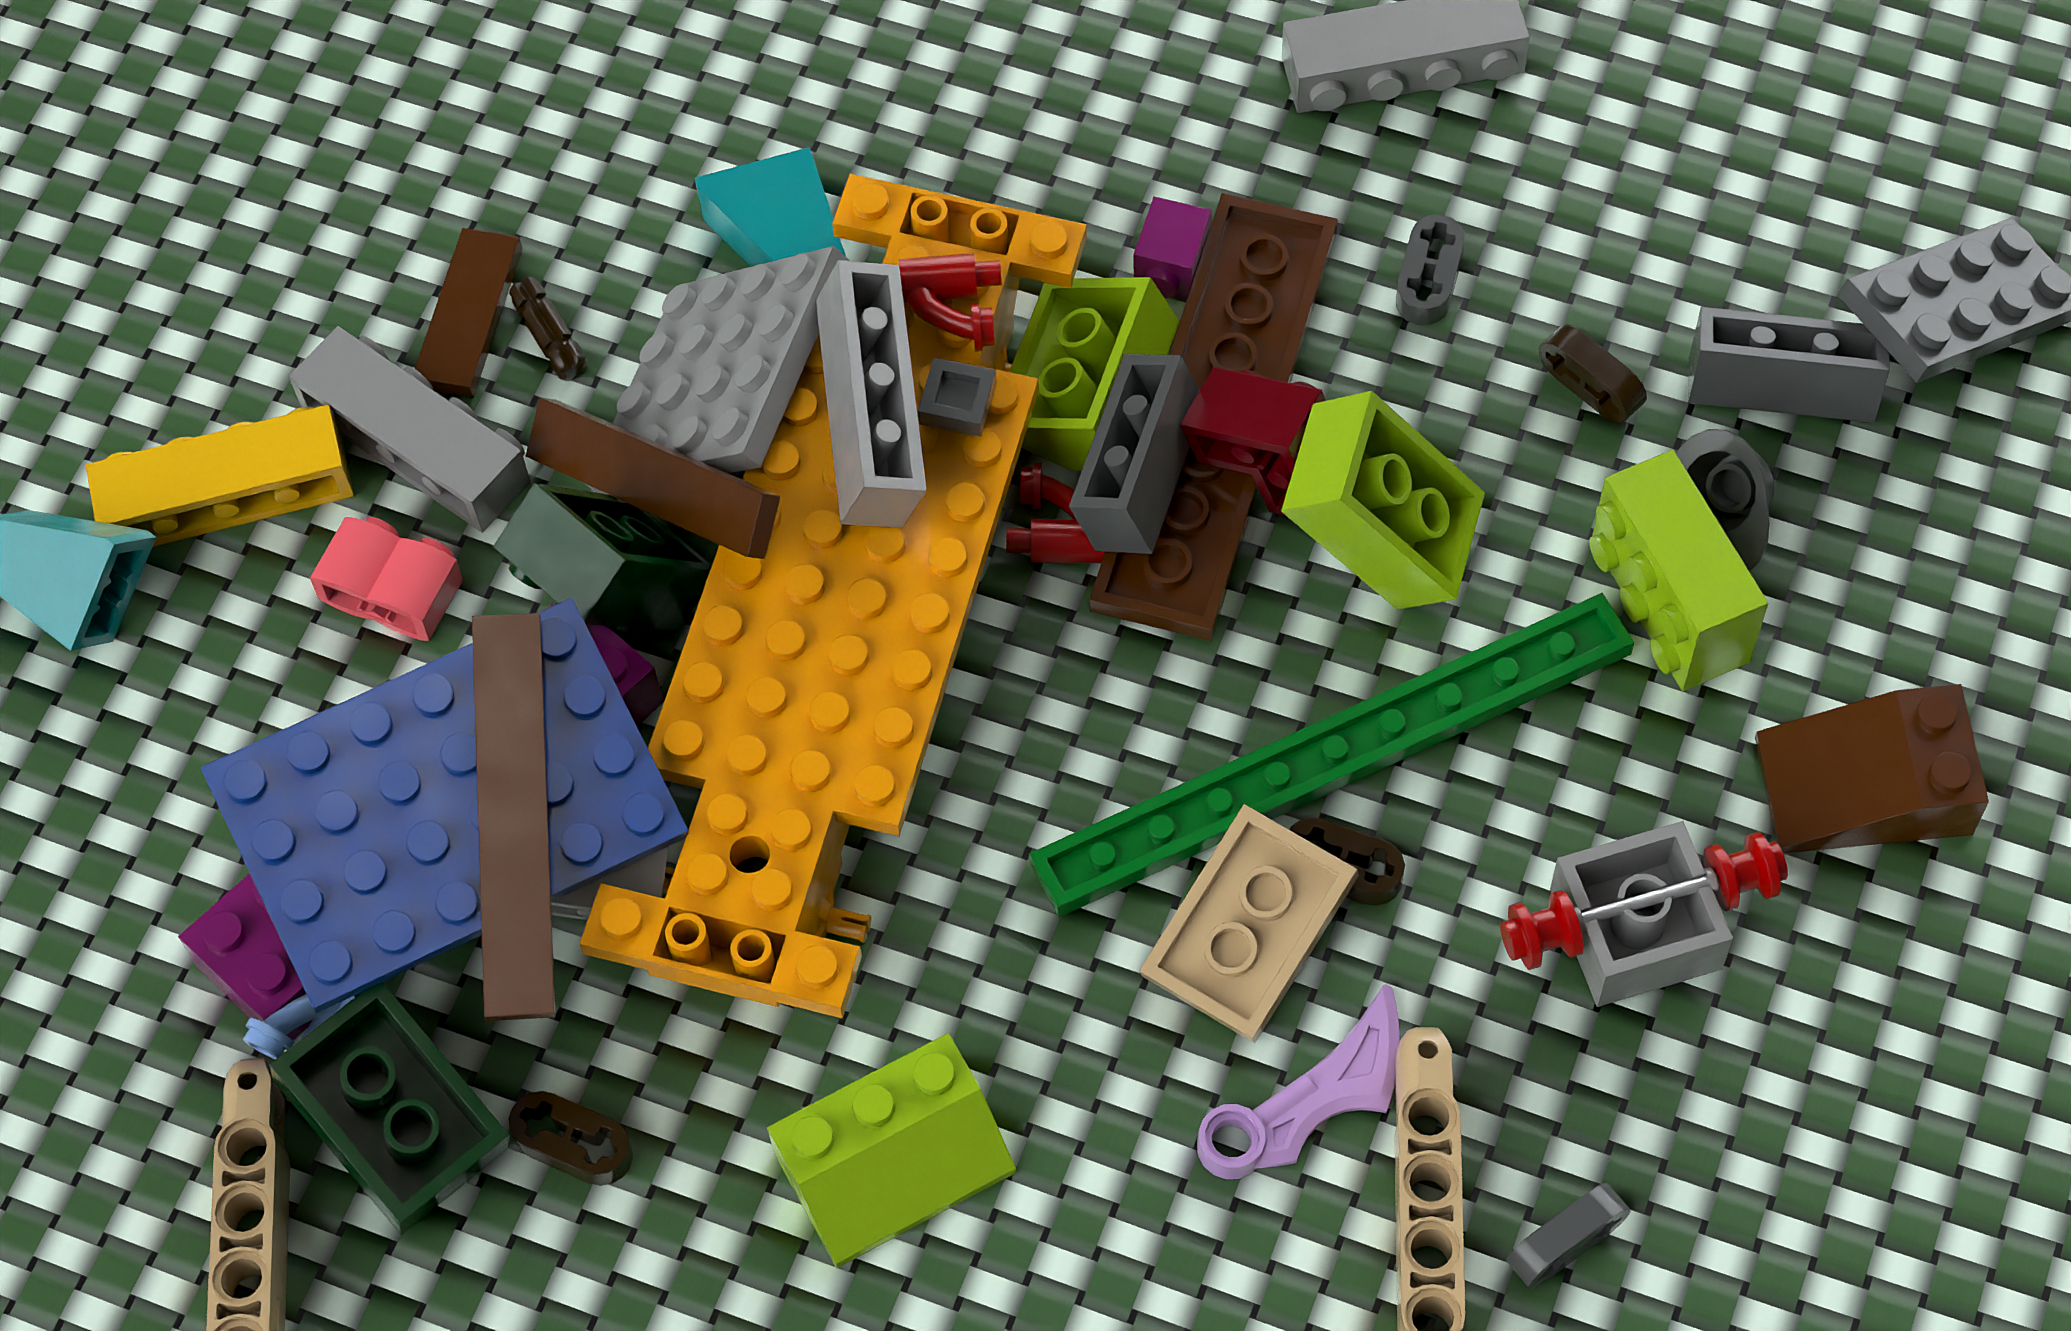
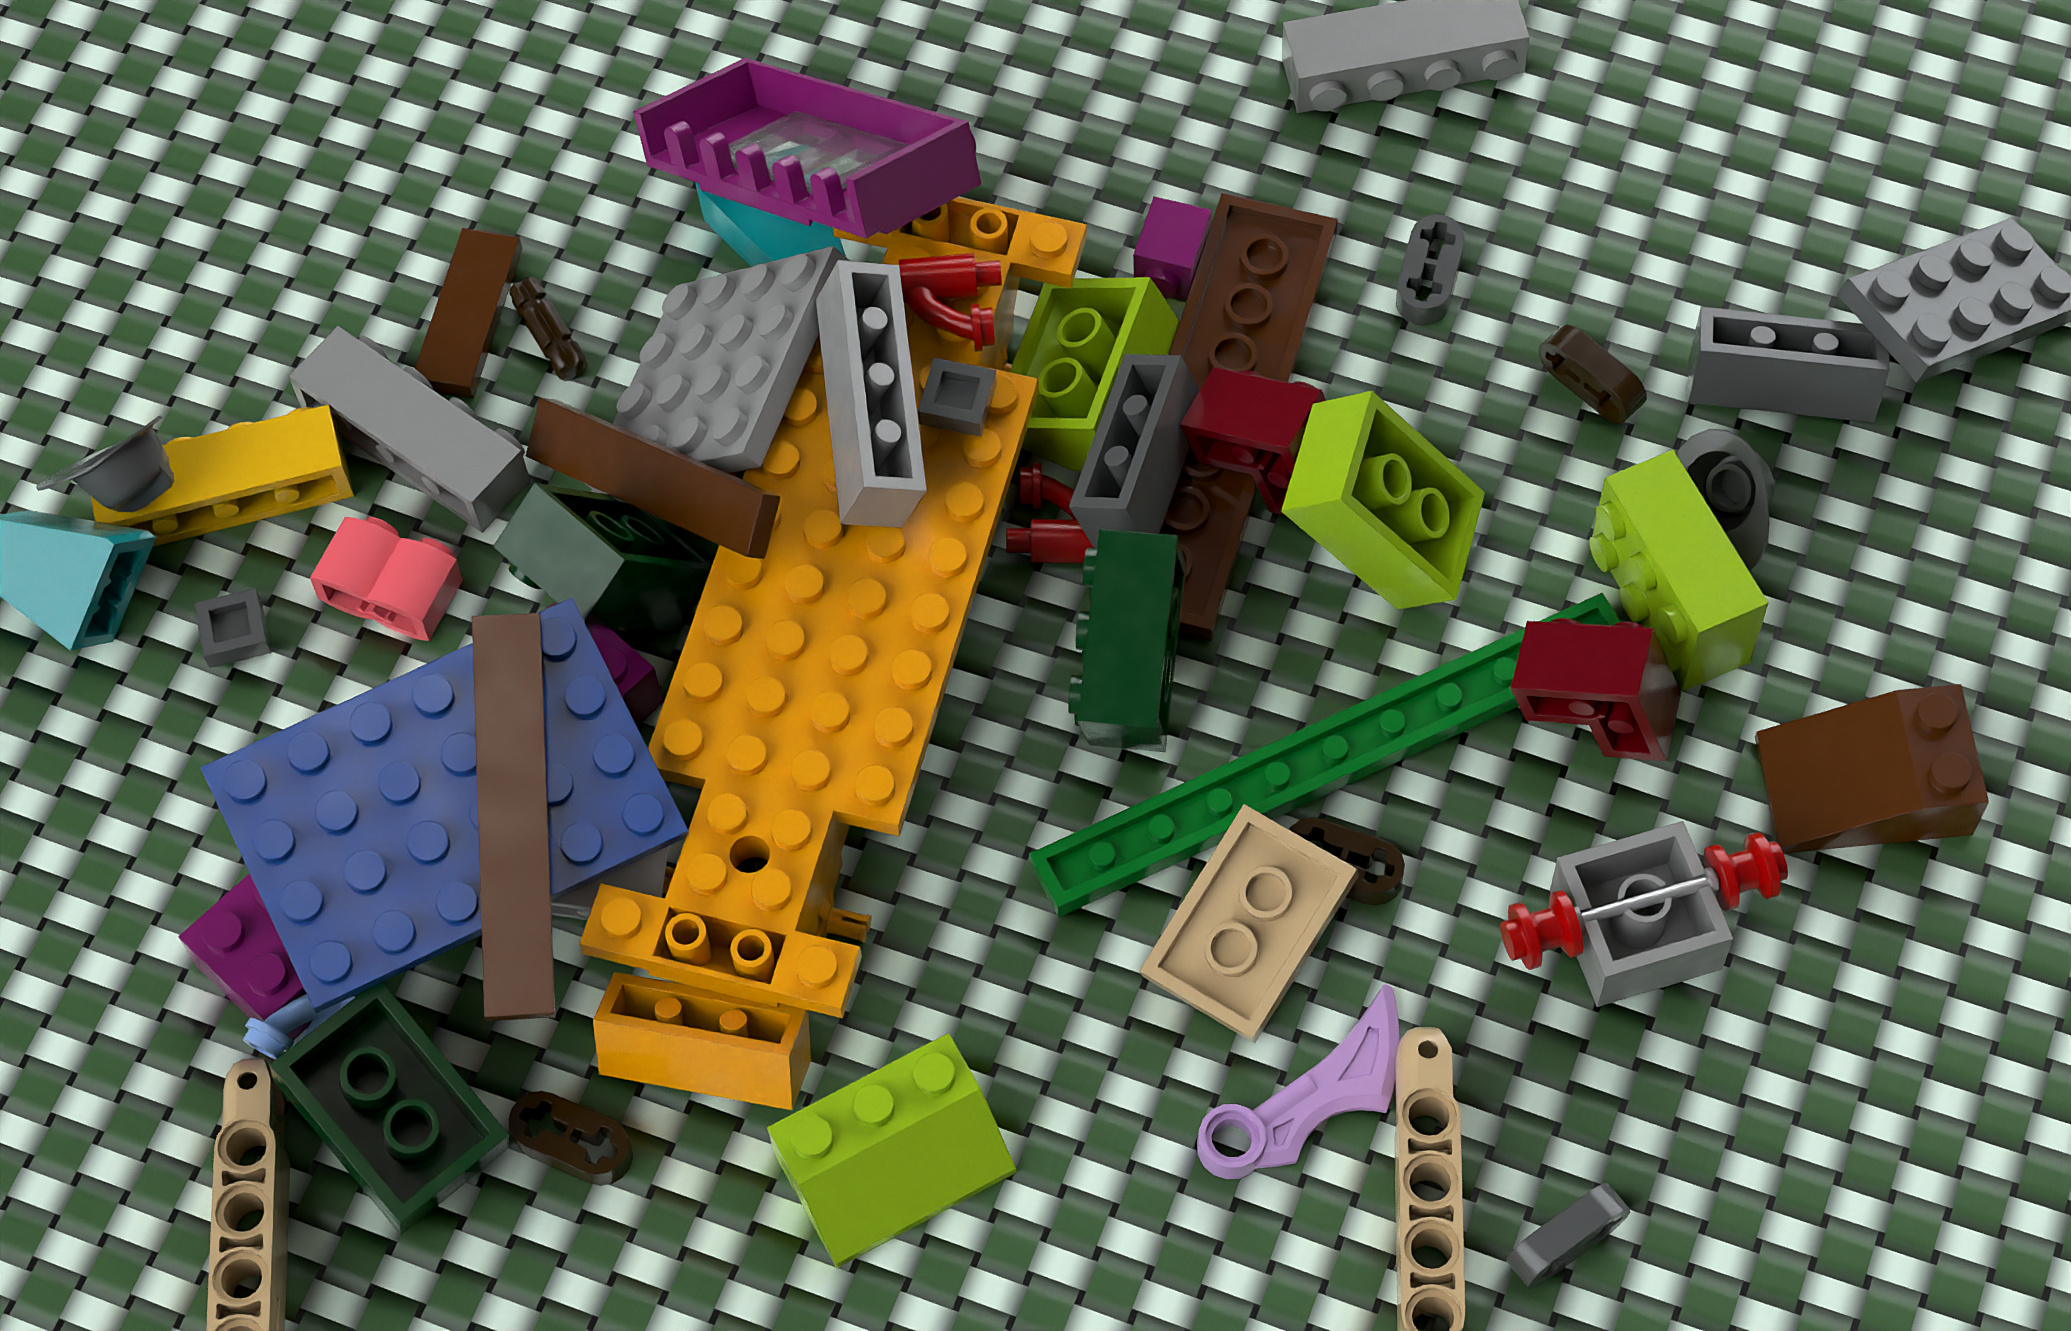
(123, 474): none -> dark grey piece
(232, 628): none -> dark grey plate
(701, 1041): none -> light orange brick
(809, 148): none -> magenta window
(1128, 640): none -> dark green brick
(1600, 679): none -> dark red brick

